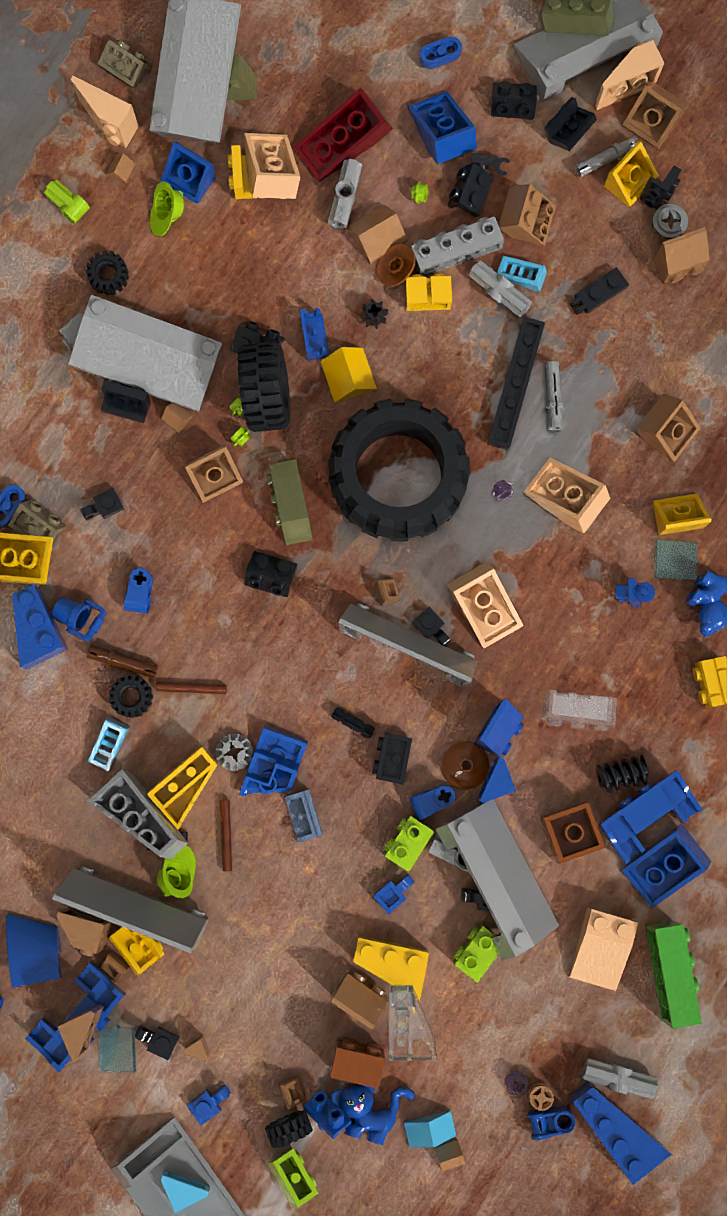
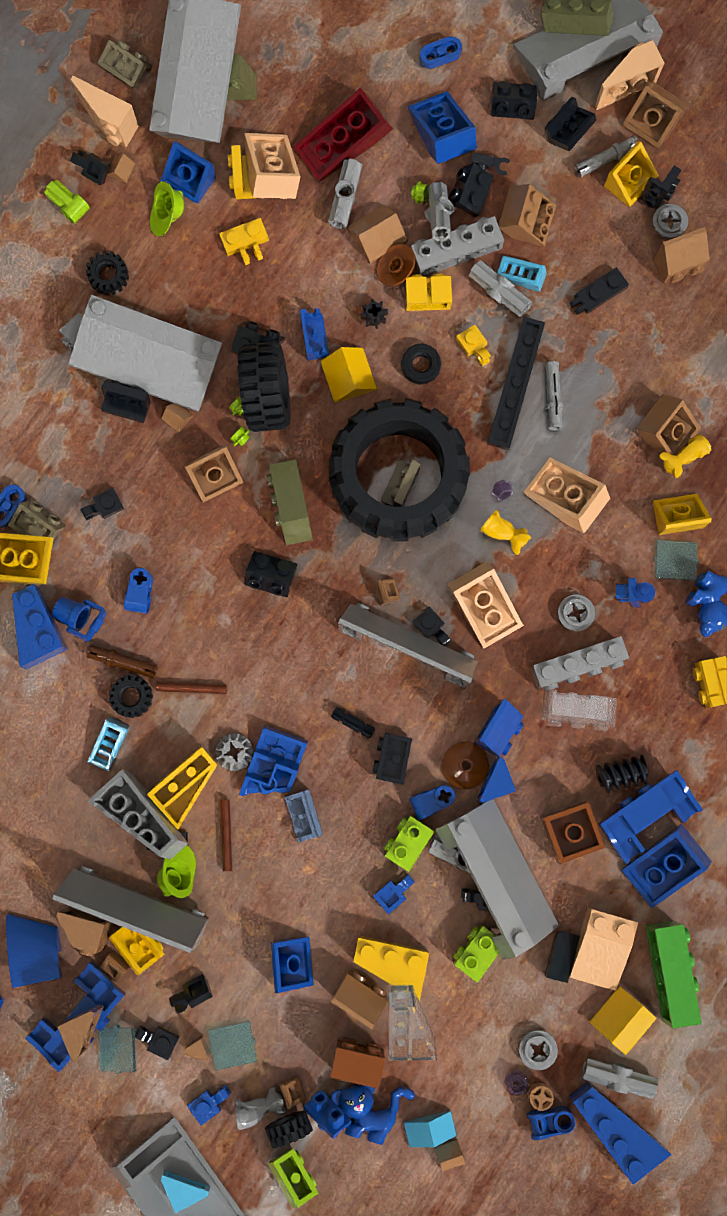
(93, 166): none -> black plate
(194, 993): none -> black plate
(232, 1045): none -> clear light blue piece
(243, 238): none -> yellow hinge
(253, 1111): none -> light grey animal
(291, 964): none -> blue slope
(400, 483): none -> dark tan bracket
(425, 351): none -> black tyre
(439, 211): none -> light grey piece
(473, 343): none -> yellow plate
(502, 529): none -> yellow animal
(539, 1061): none -> light grey gear
(562, 956): none -> black slope
(580, 603): none -> light grey gear
(584, 661): none -> light grey brick
(622, 1020): none -> yellow slope
(697, 448): none -> yellow animal

